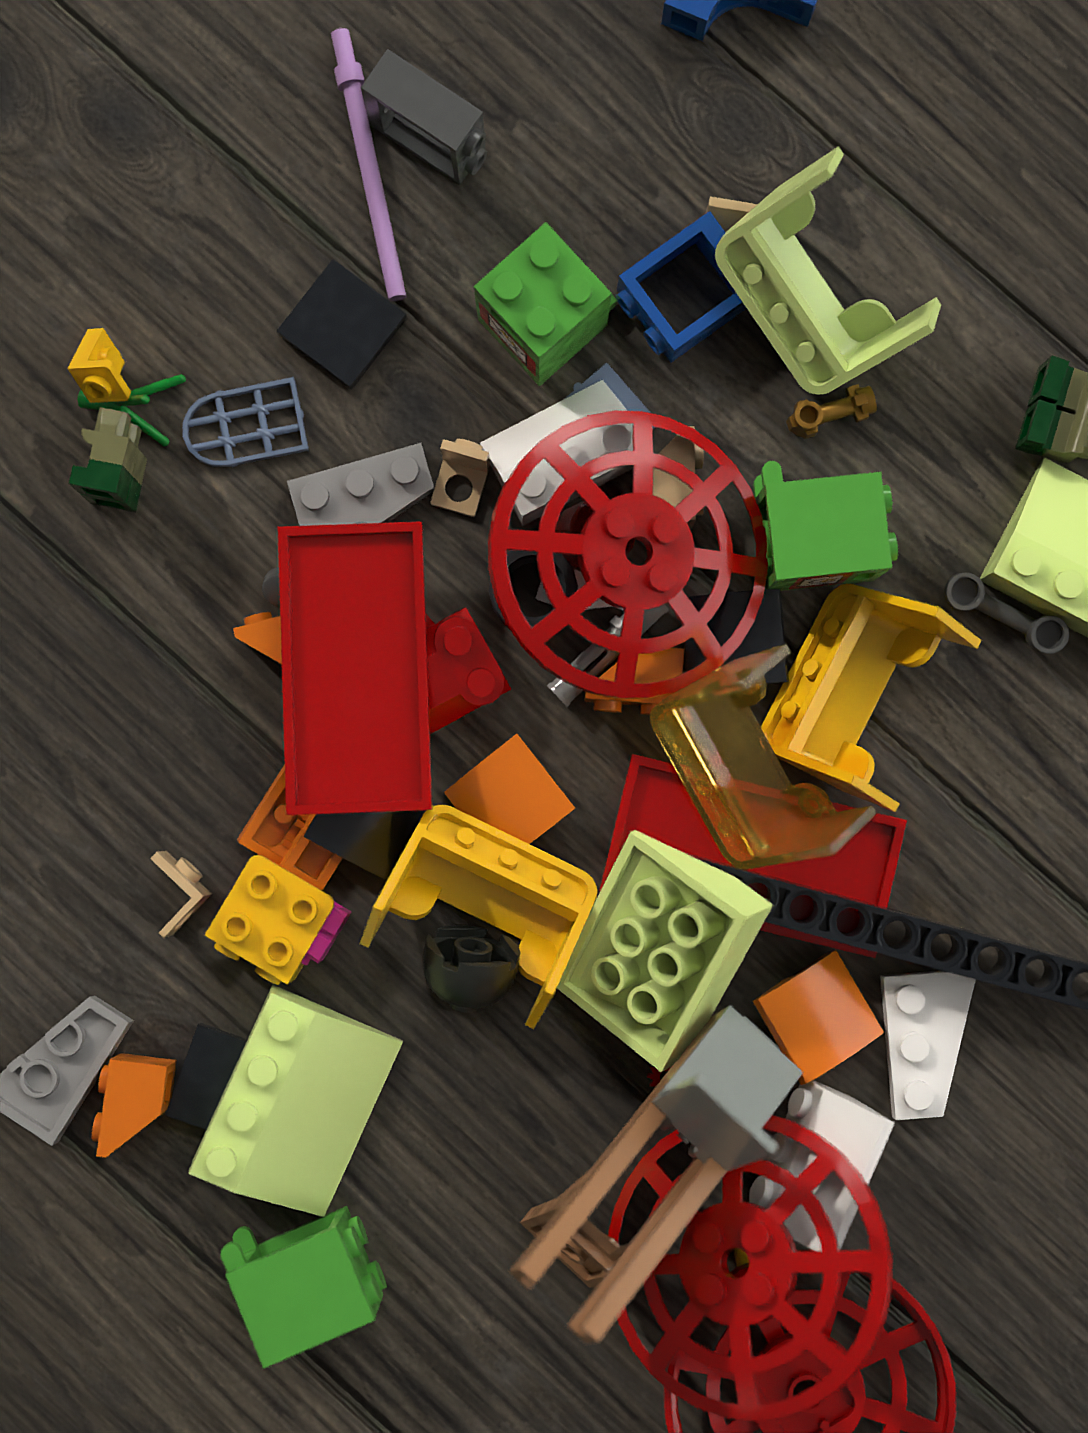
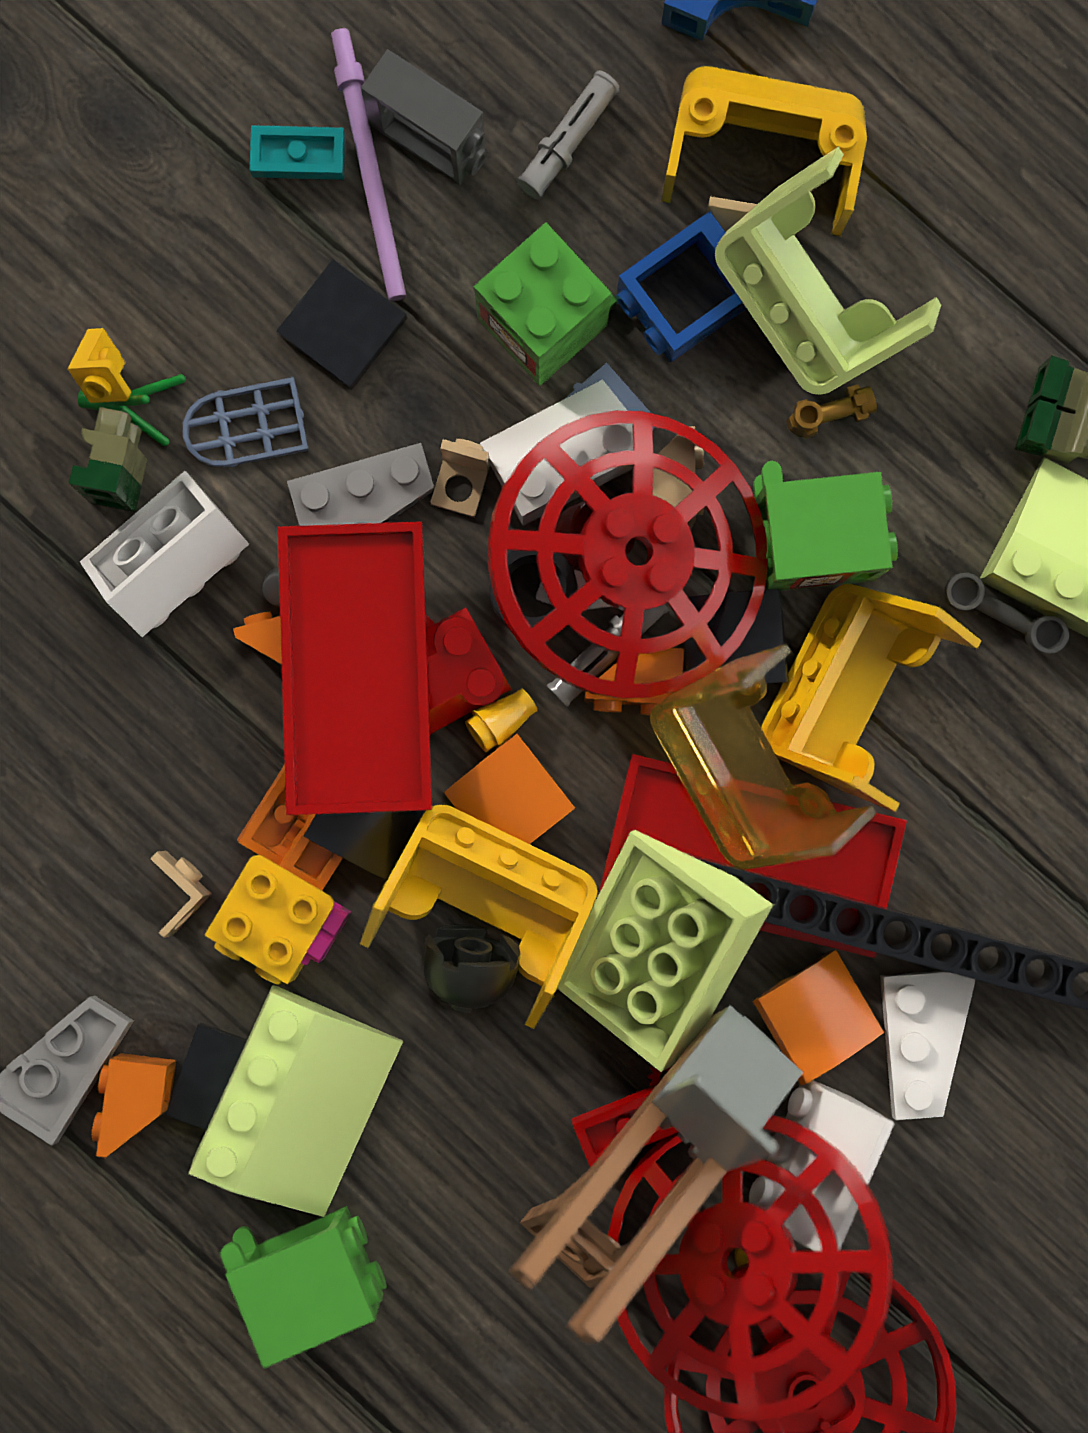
(163, 554): none -> white slope
(297, 152): none -> teal plate
(499, 720): none -> yellow cone
(557, 149): none -> light grey pin
(602, 1125): none -> red plate
(784, 107): none -> yellow windscreen

